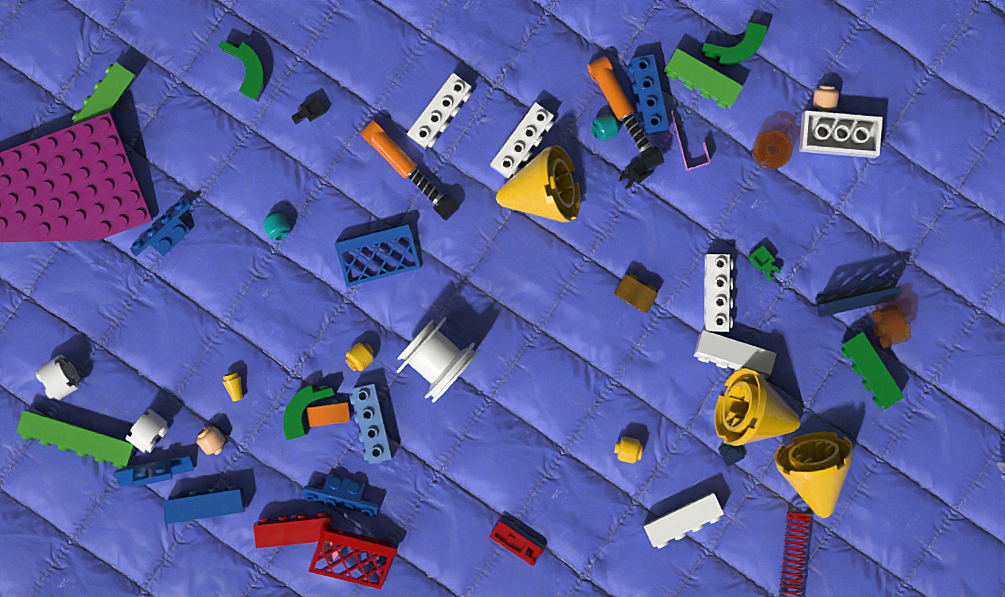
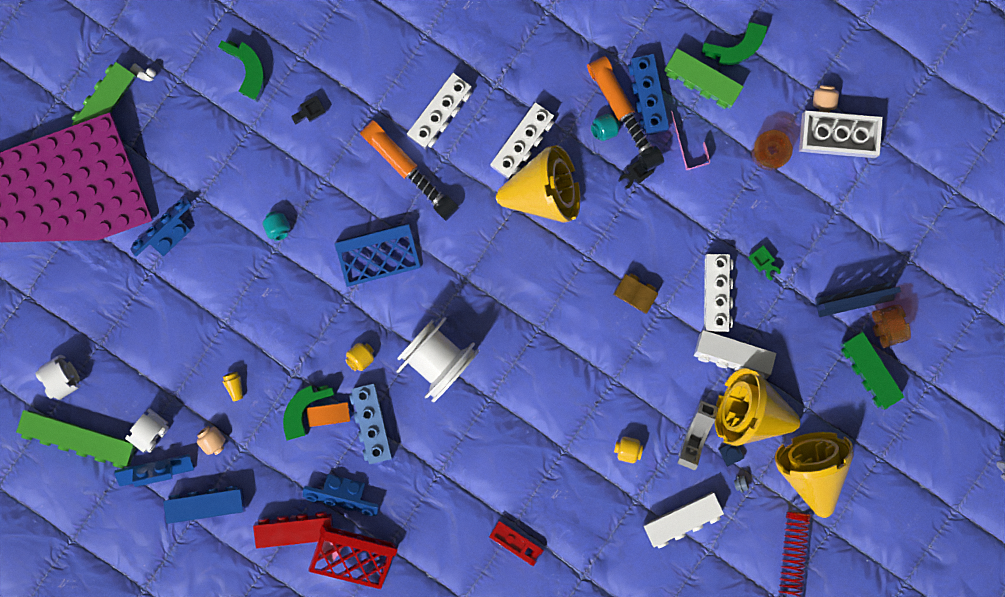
(142, 74): none -> white arm
(696, 435): none -> light grey arch
(741, 483): none -> sand blue plate

